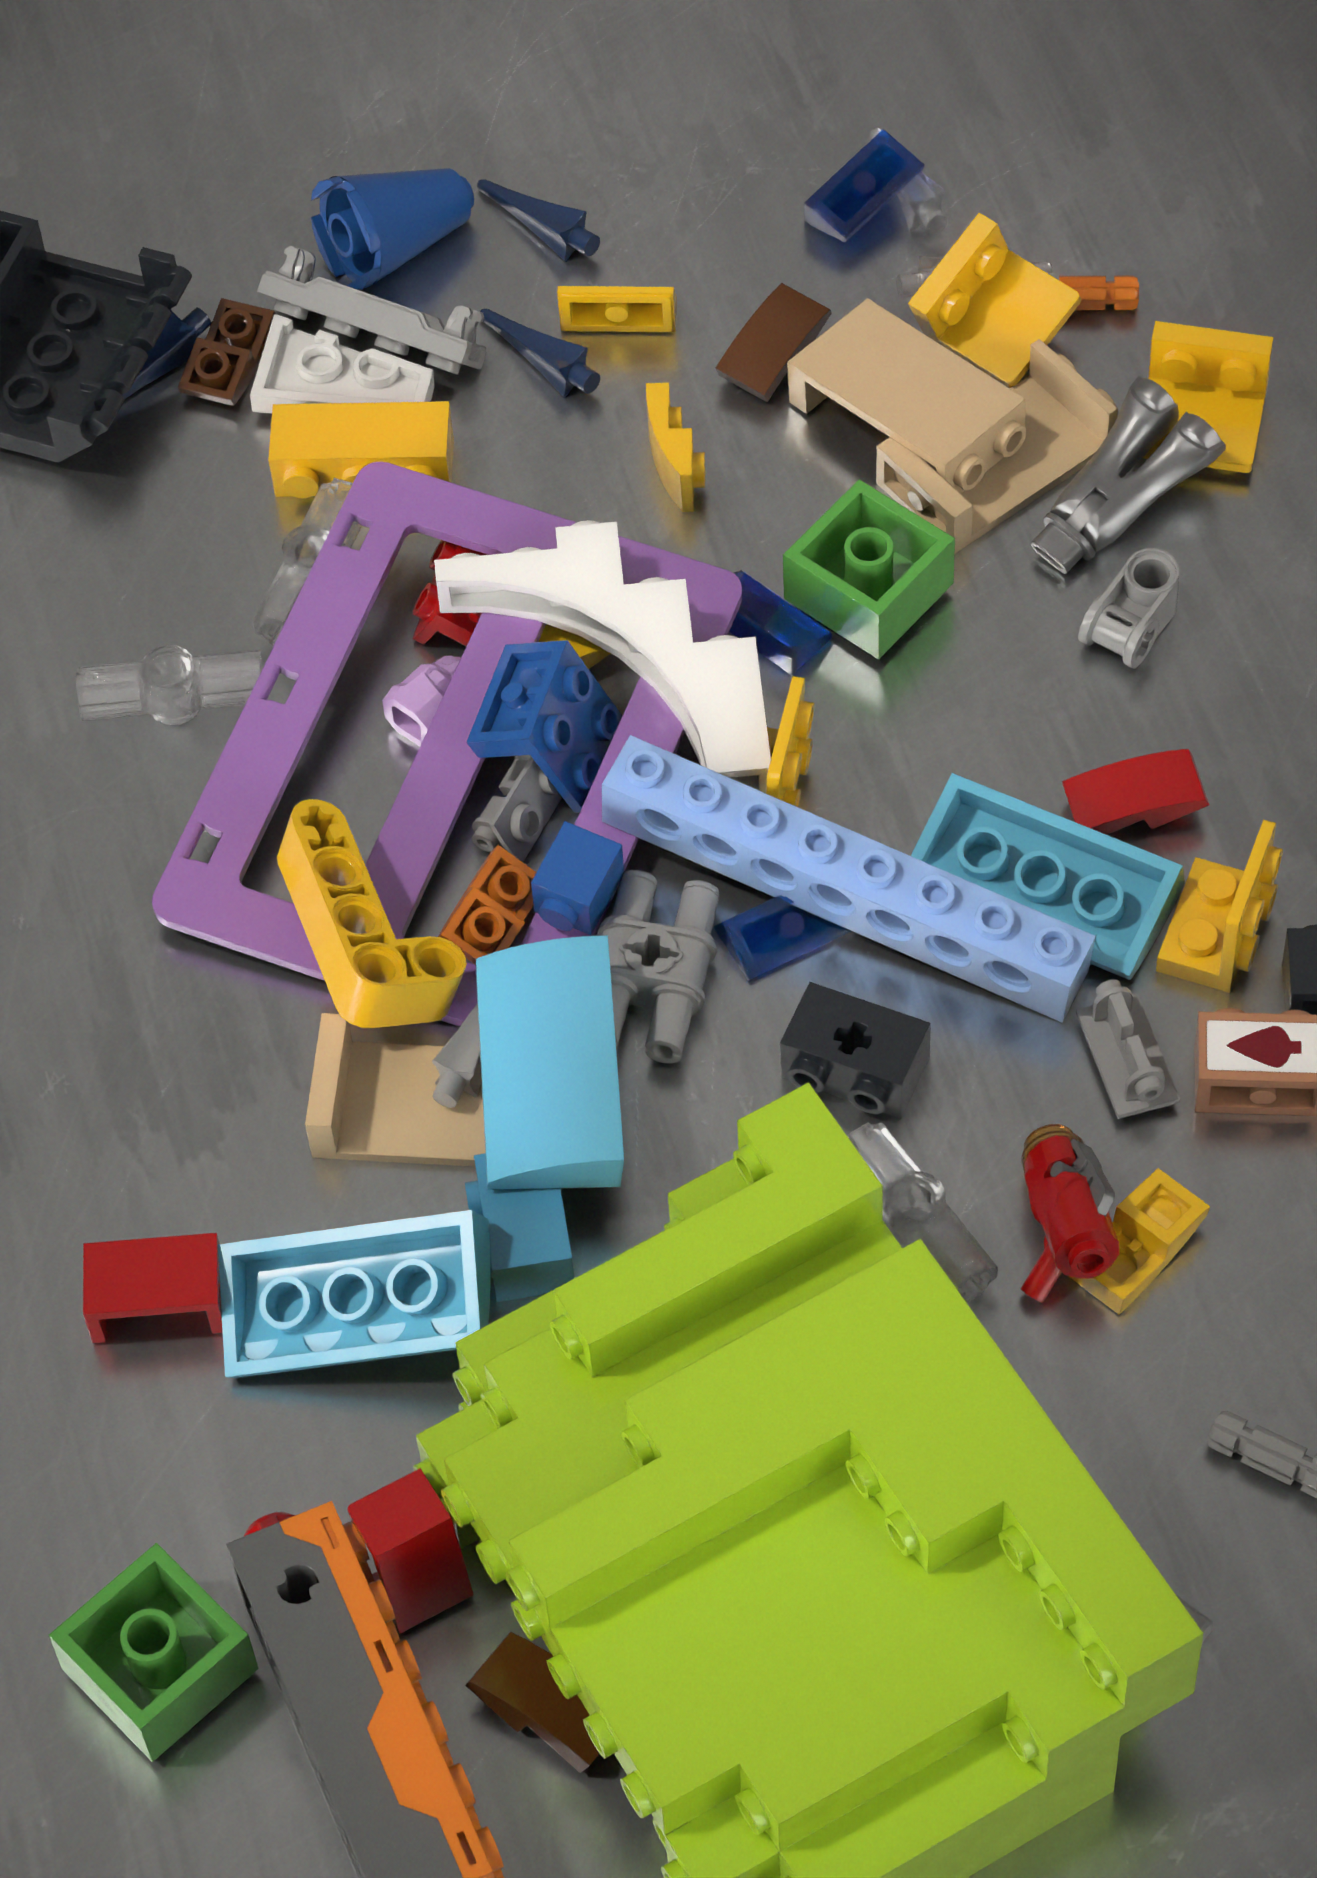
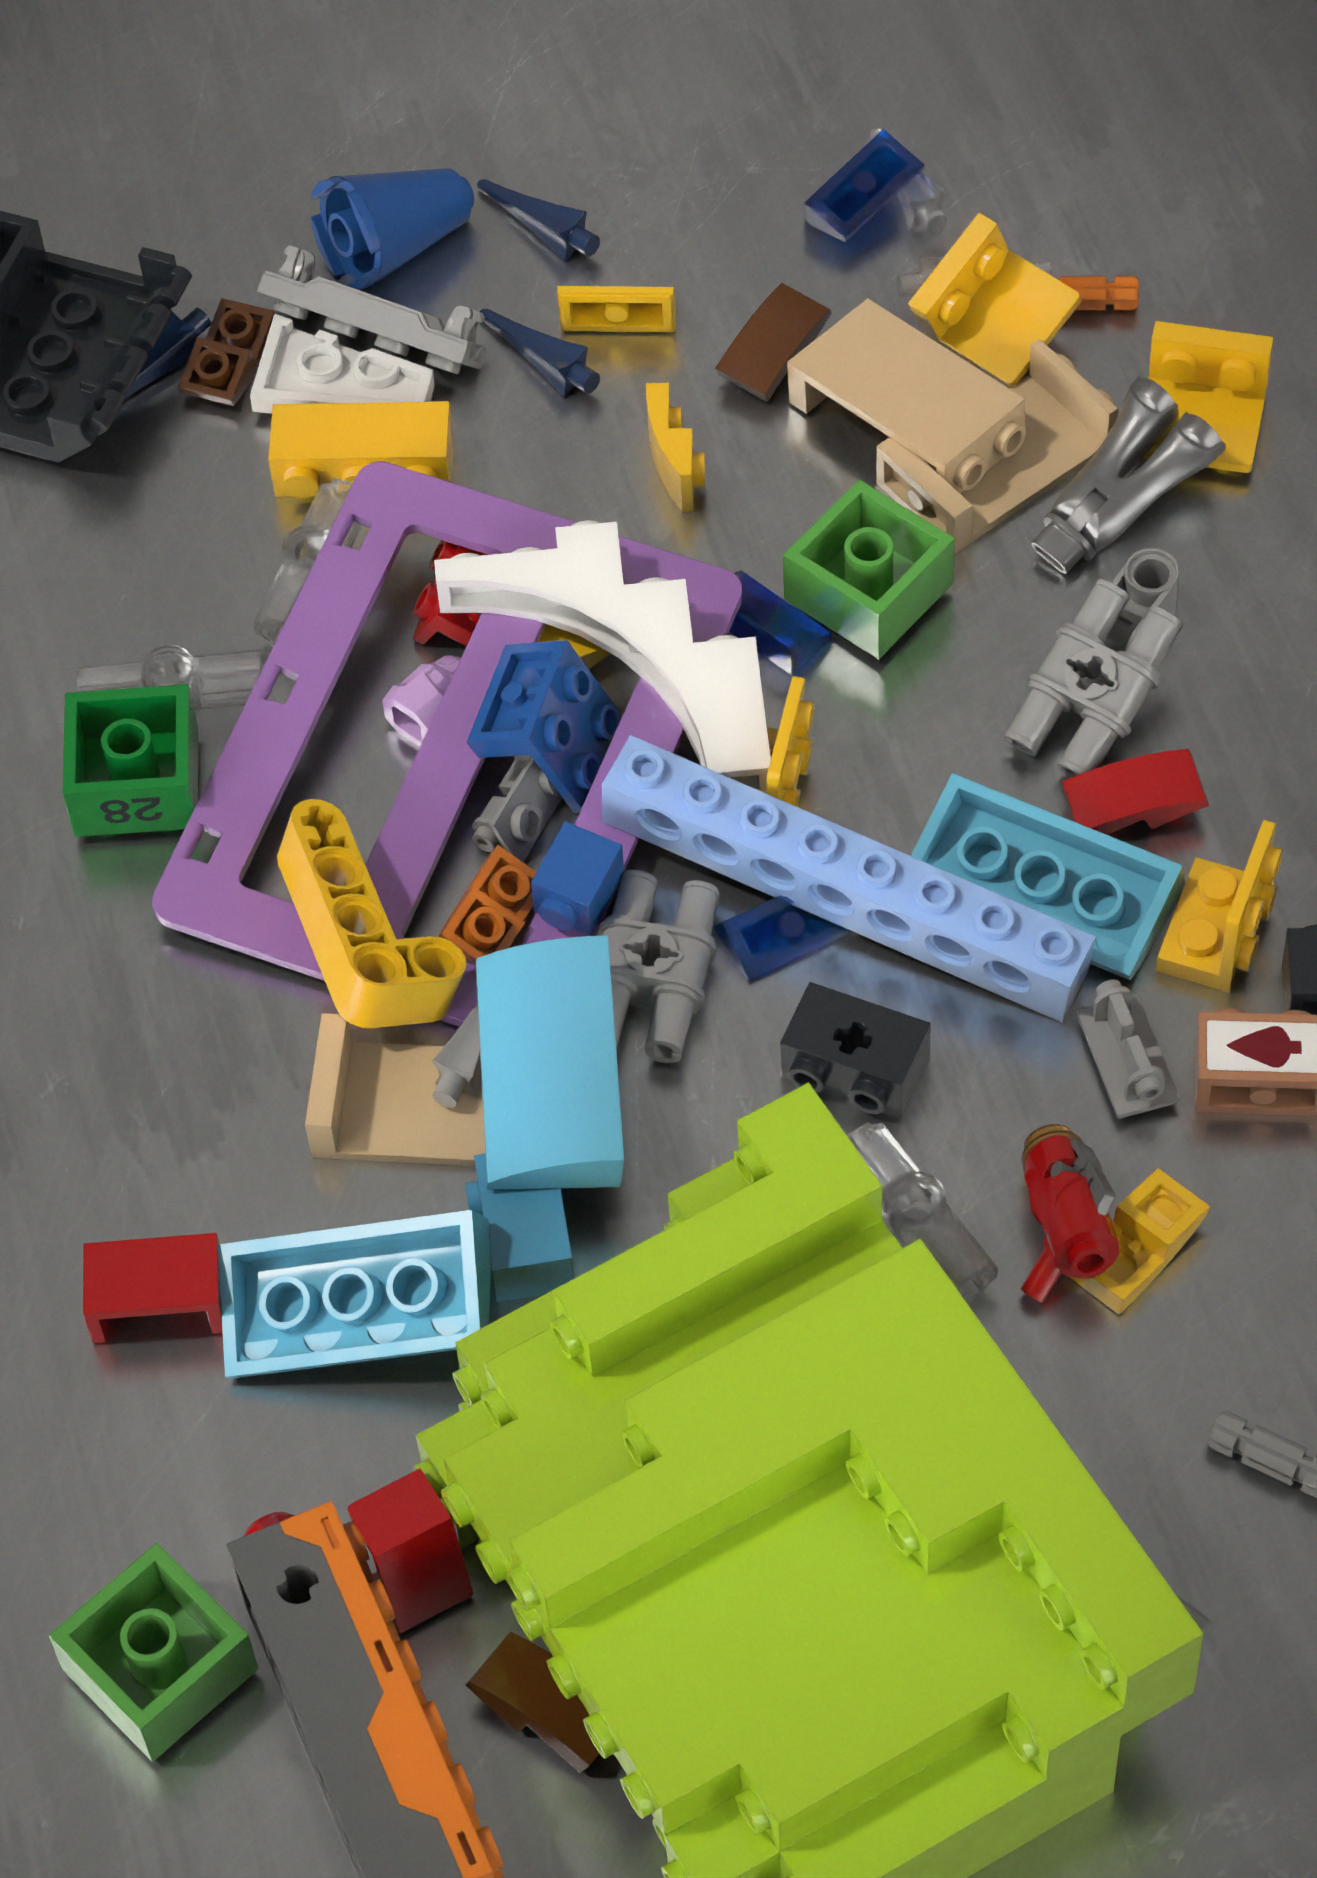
(130, 760): none -> green brick
(1082, 653): none -> light grey pin

